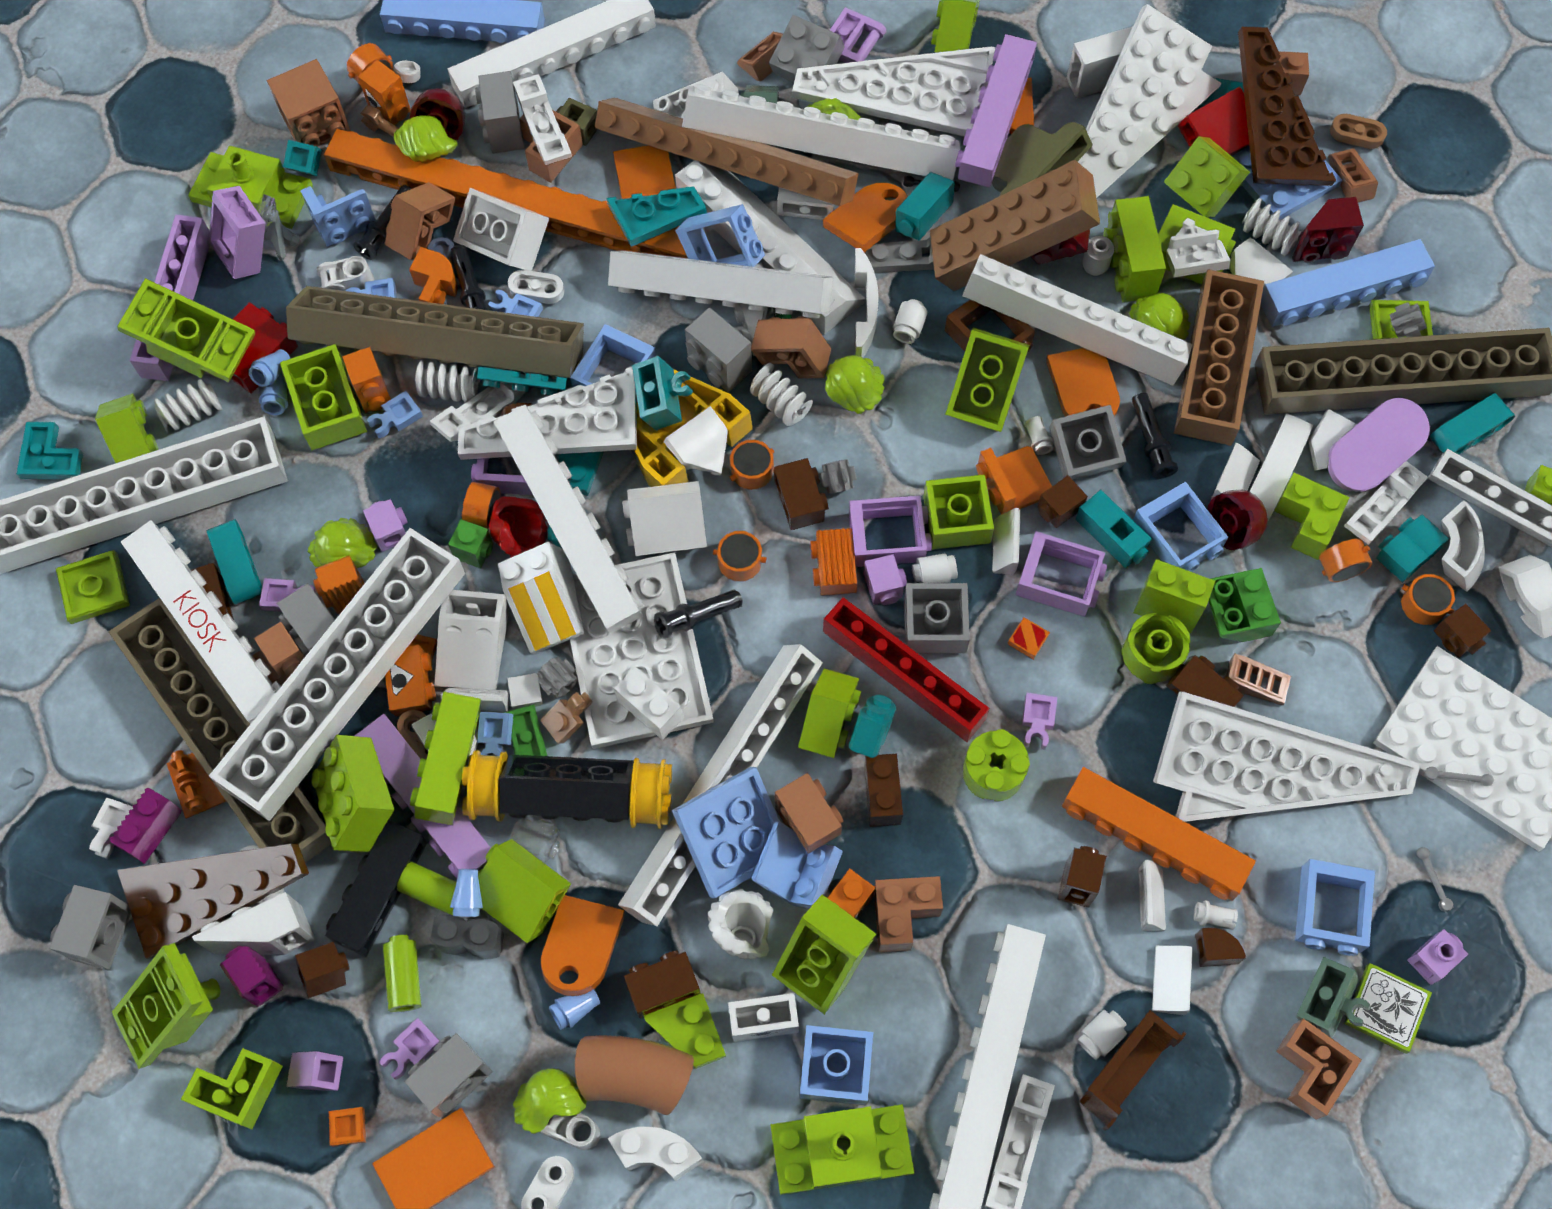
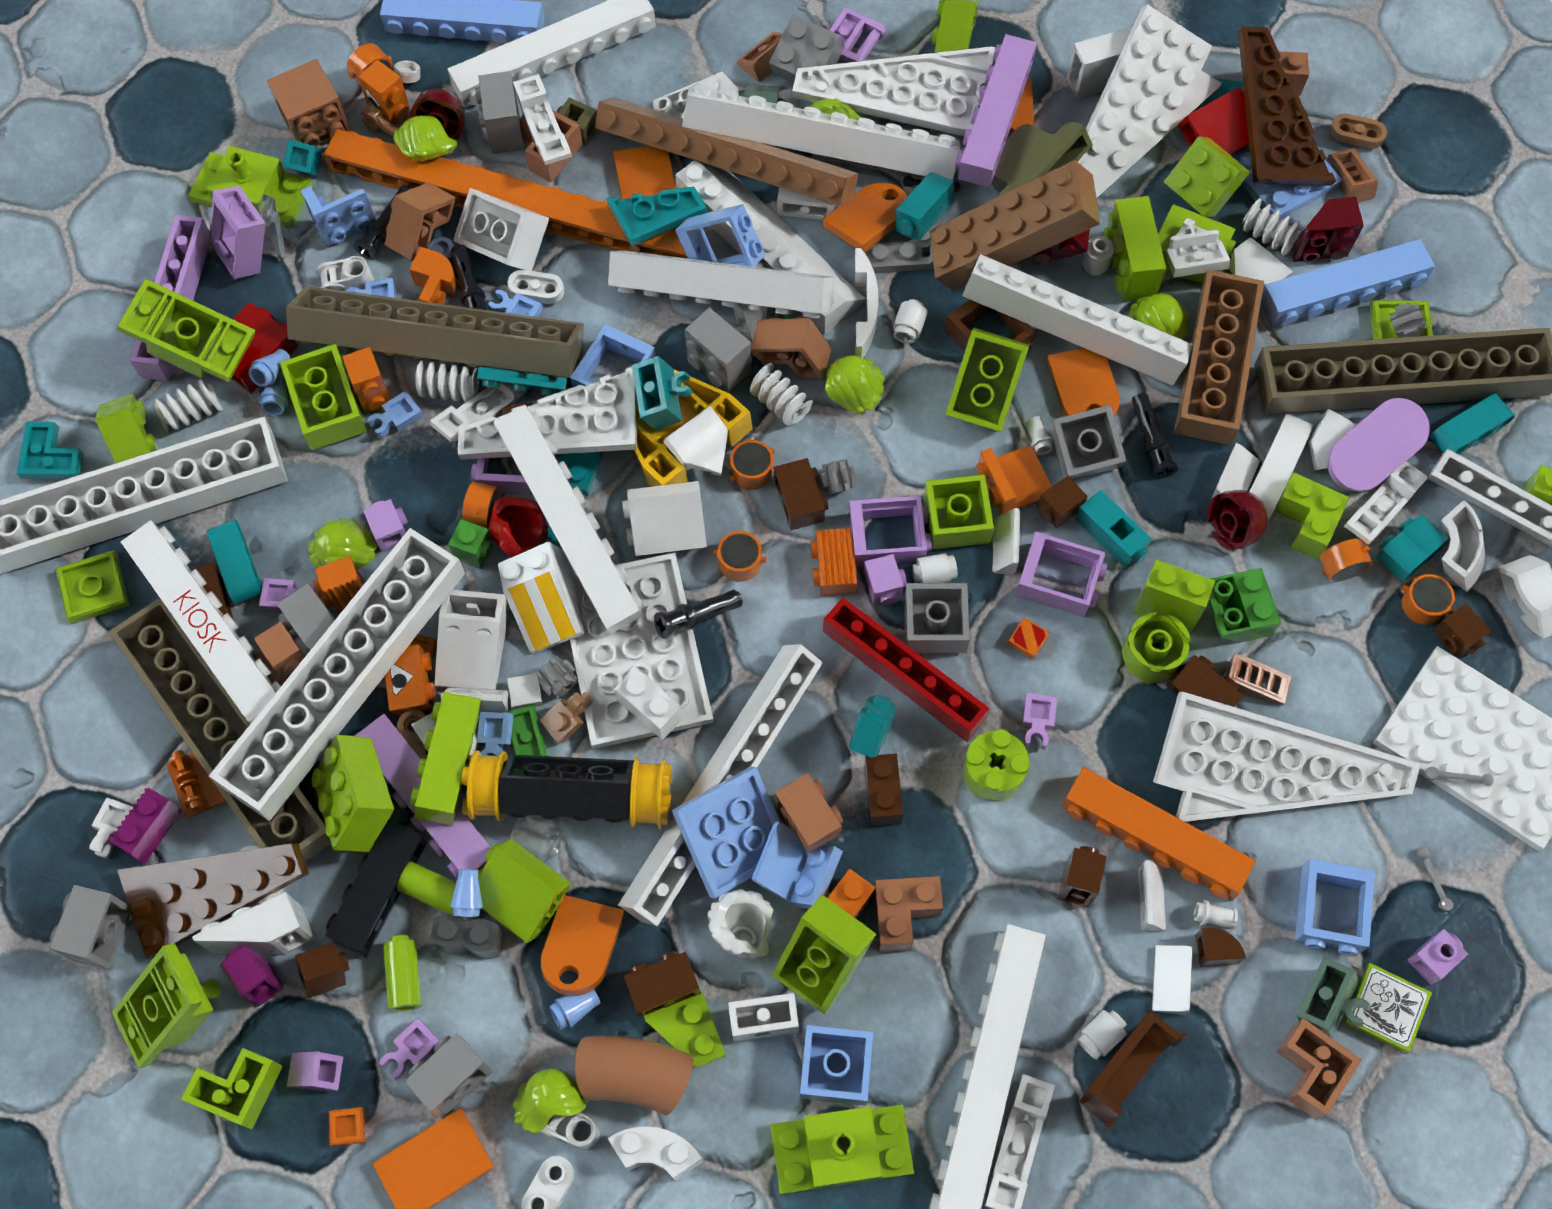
(828, 710): lime brick -> none
(1182, 497): light blue window -> none

